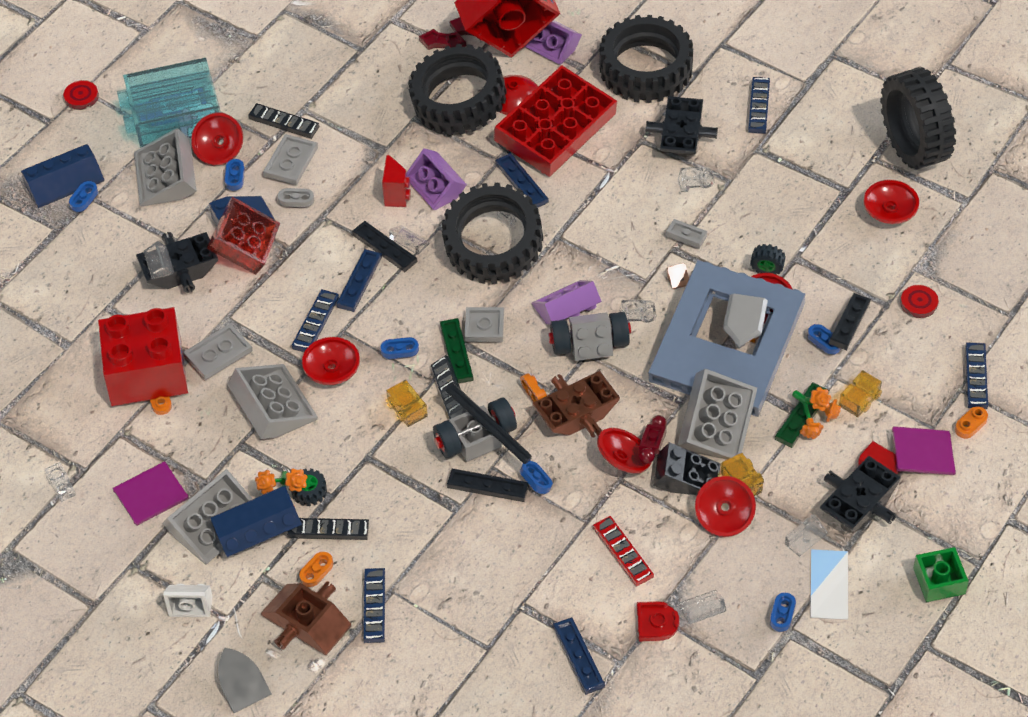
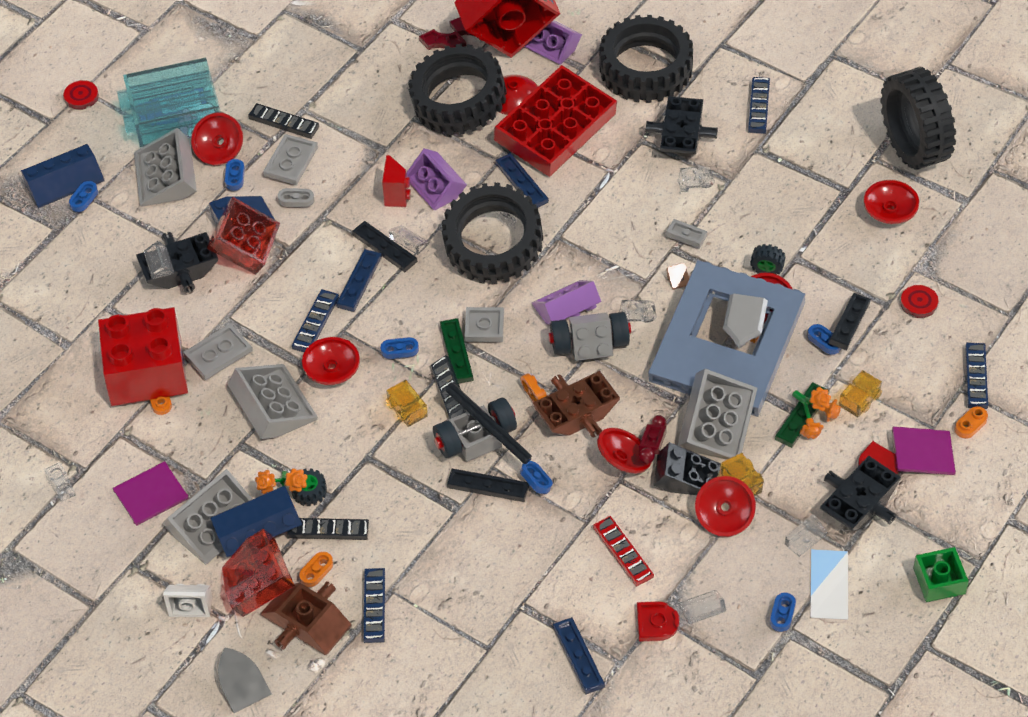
(255, 573): none -> clear red slope

